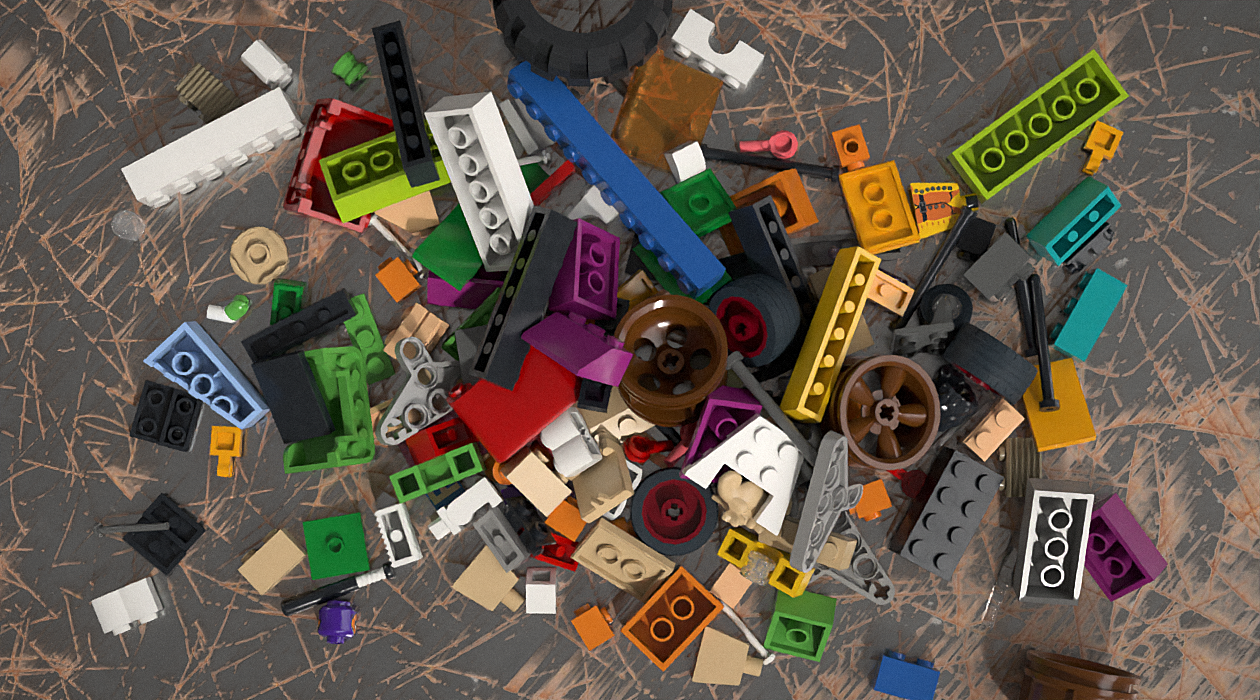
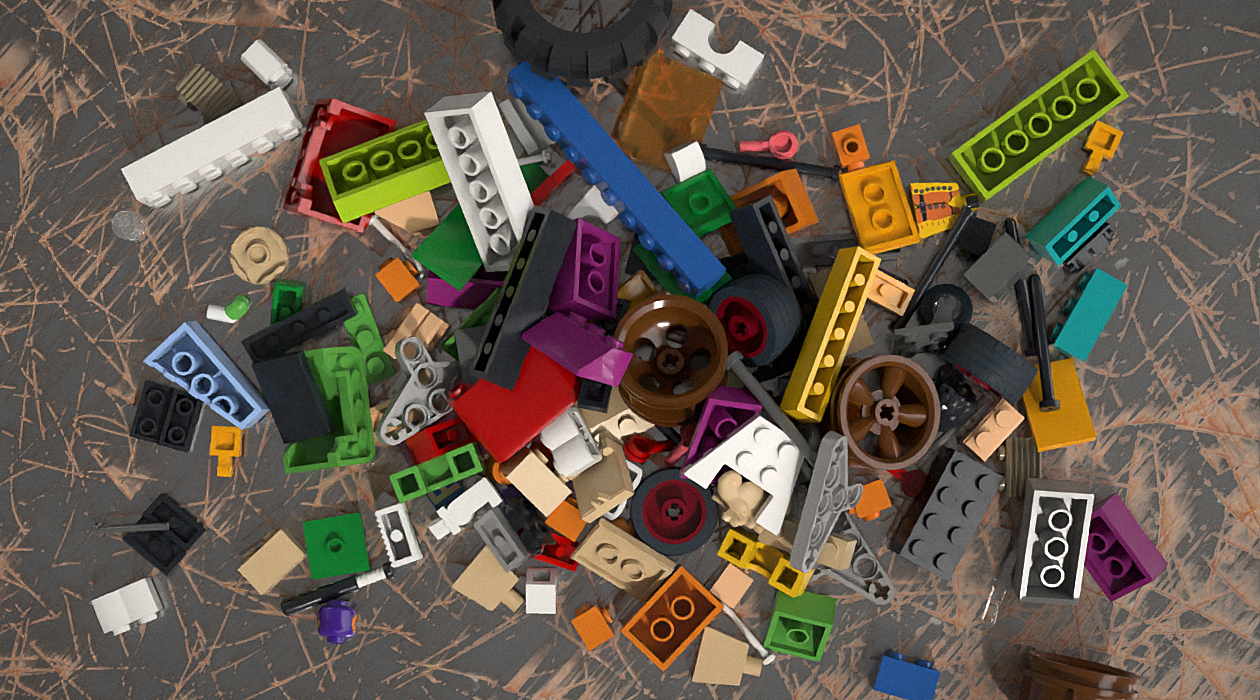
(349, 69): bright green wheel -> none
(405, 104): black brick -> none
(758, 568): clear wheel -> none

